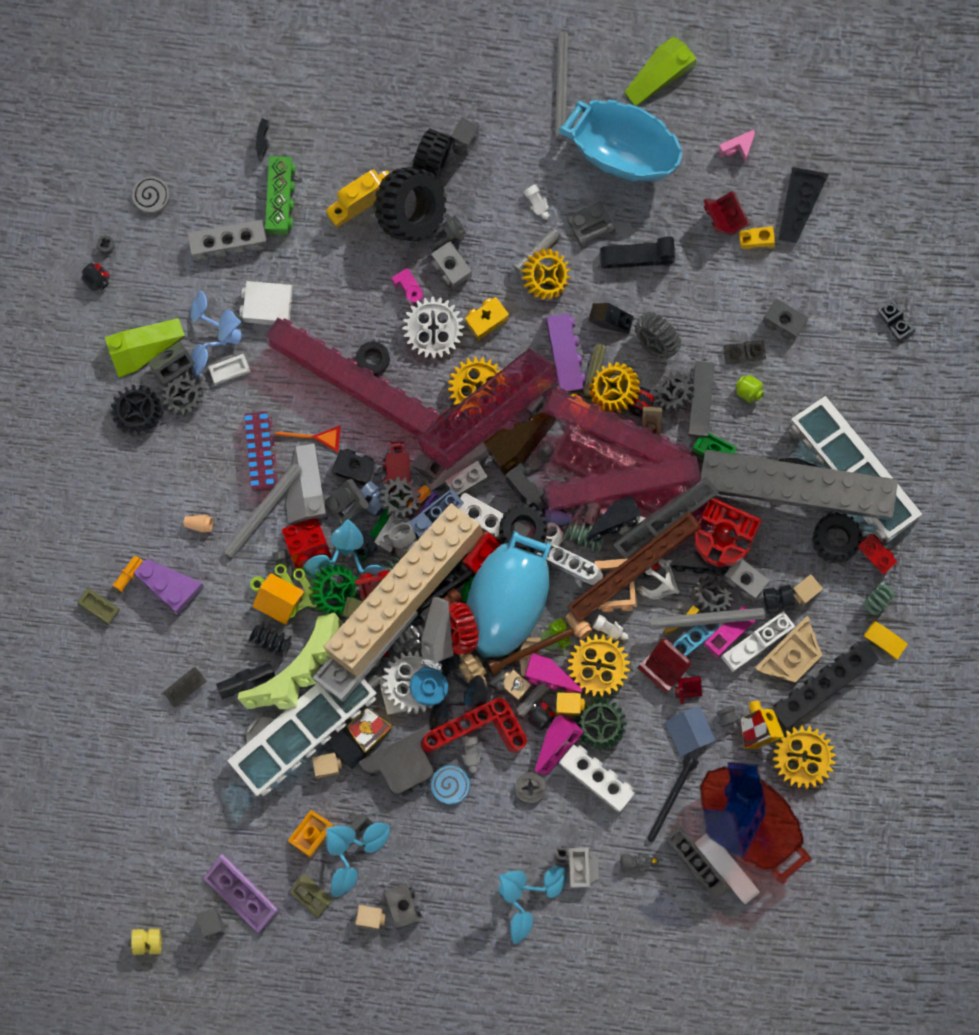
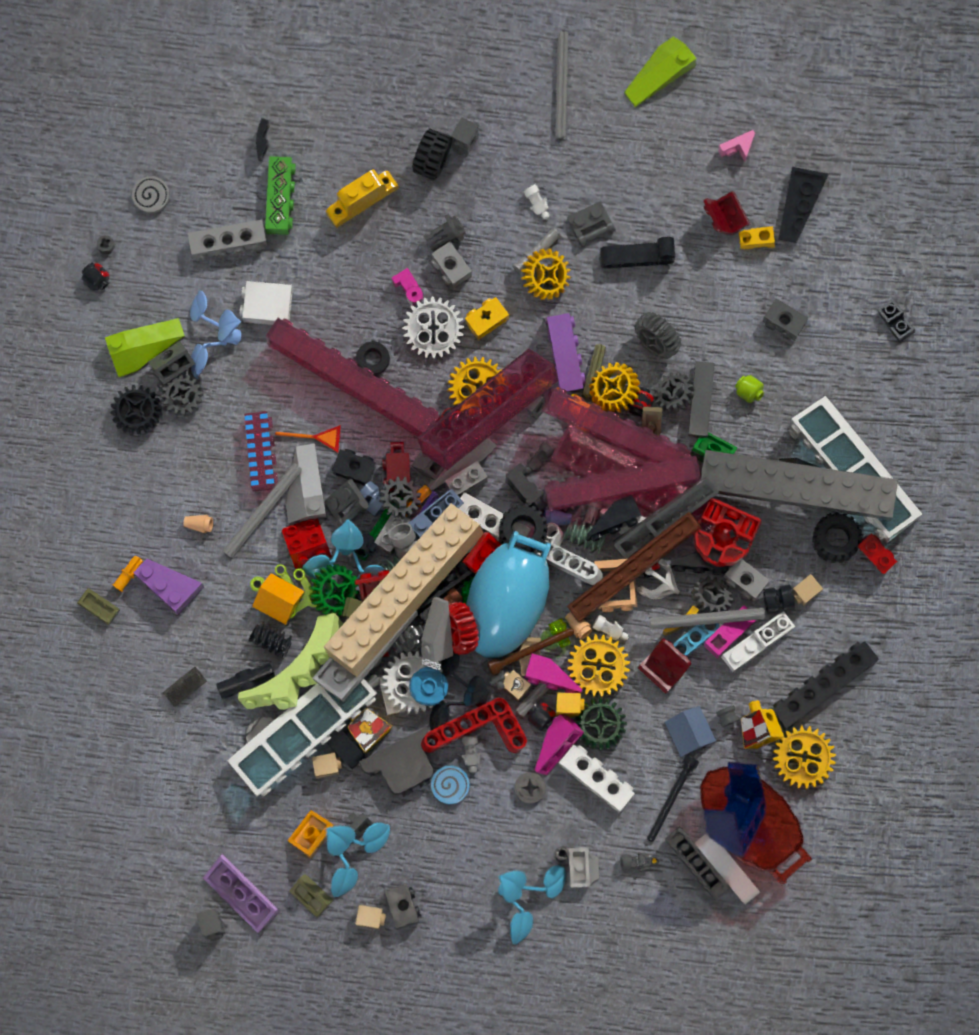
(146, 941): light yellow wheel -> none
(229, 369): white tile -> none
(281, 558): dark grey piece -> none
(392, 198): black tyre -> none
(471, 667): tan gear -> none
(515, 445): dark brown wedge -> none
(610, 317): black slope -> none
(623, 140): medium azure windscreen -> none
(688, 688): dark red bracket -> none
(744, 352): clear smoke slope -> none
(793, 654): tan wing -> none
(879, 599): sand green gear -> none
(885, 639): yellow slope -> none

